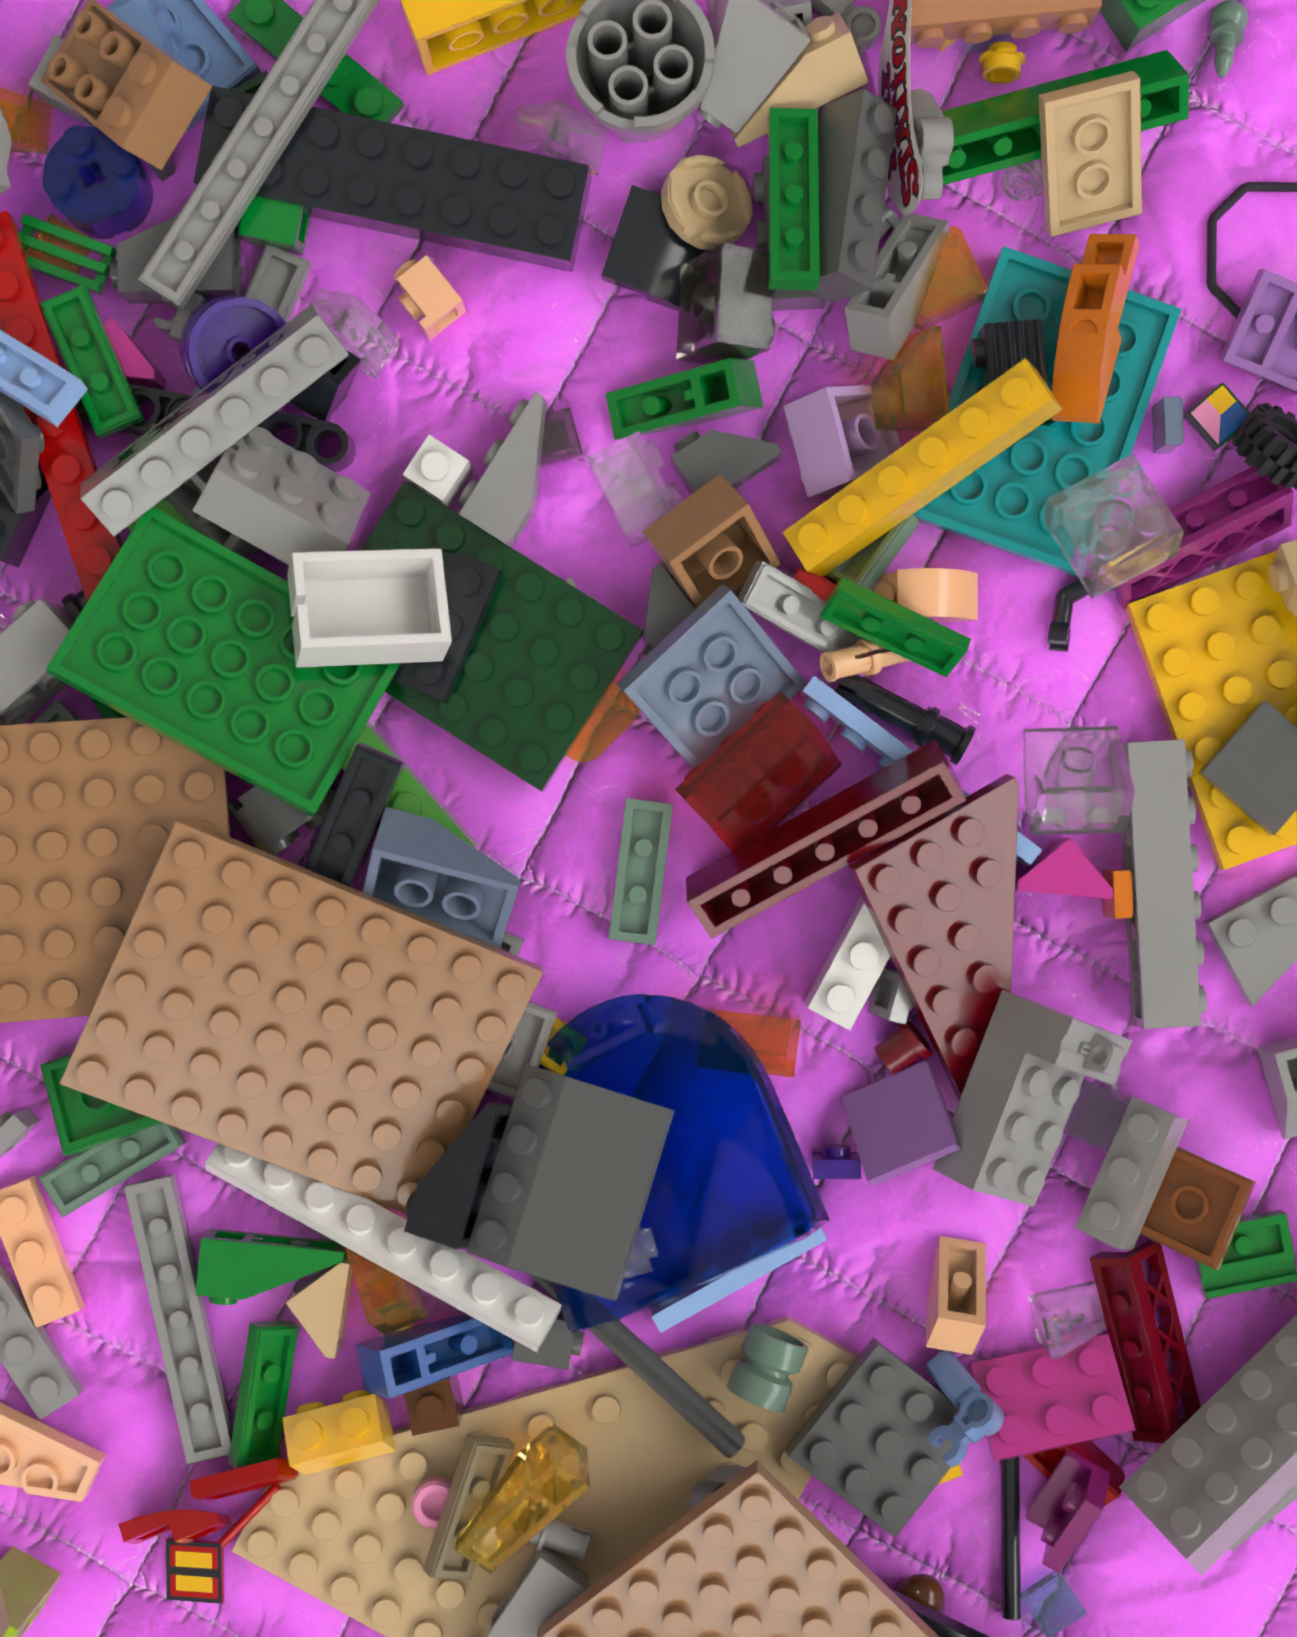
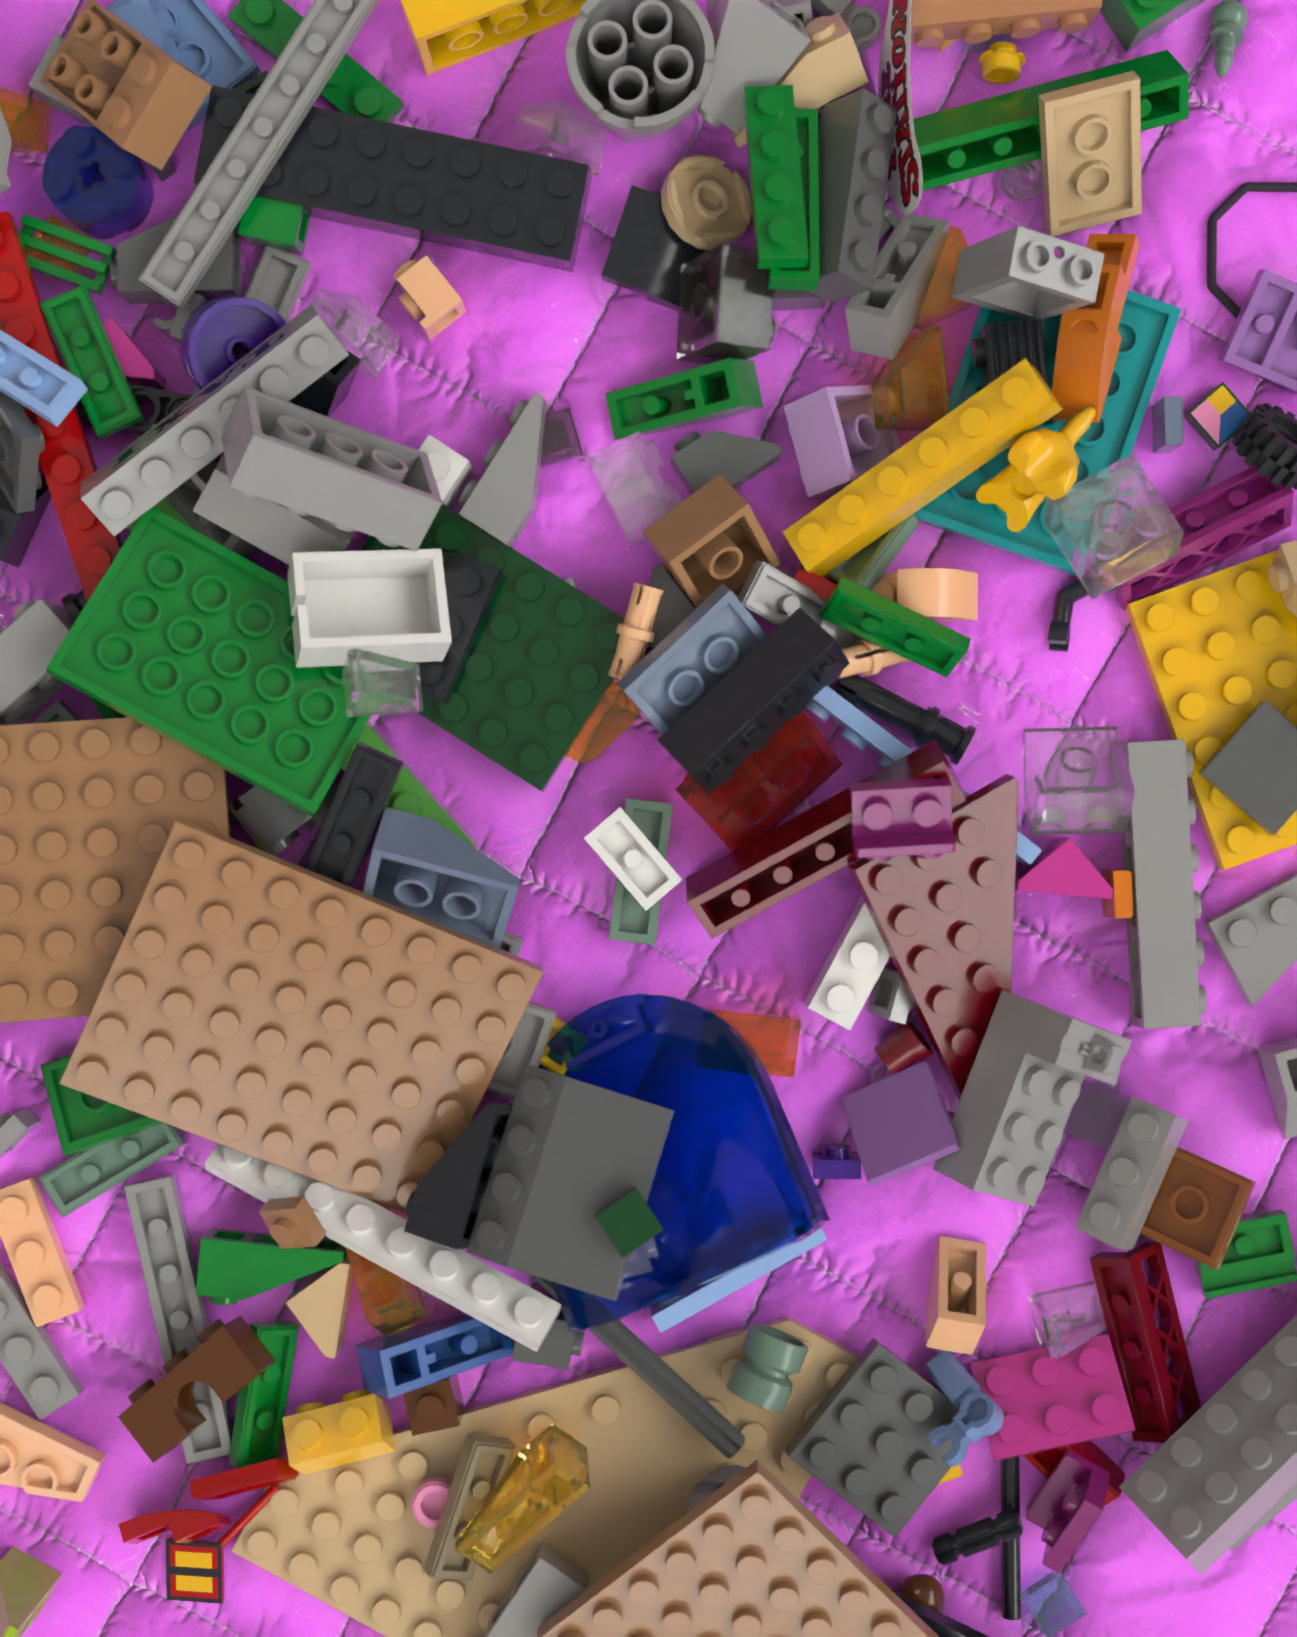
(167, 1412): none -> reddish brown arch
(292, 1222): none -> medium nougat plate
(329, 470): none -> light grey brick
(380, 684): none -> clear slope
(563, 1539): light grey pin -> none
(629, 1222): none -> dark green tile
(633, 858): none -> white plate
(636, 629): none -> light nougat pin
(754, 701): none -> black brick
(775, 177): none -> green plate
(902, 819): none -> magenta bracket
(934, 141): light grey bar -> none
(977, 1537): none -> black axle
(1024, 277): none -> light grey window
(1039, 467): none -> yellow animal

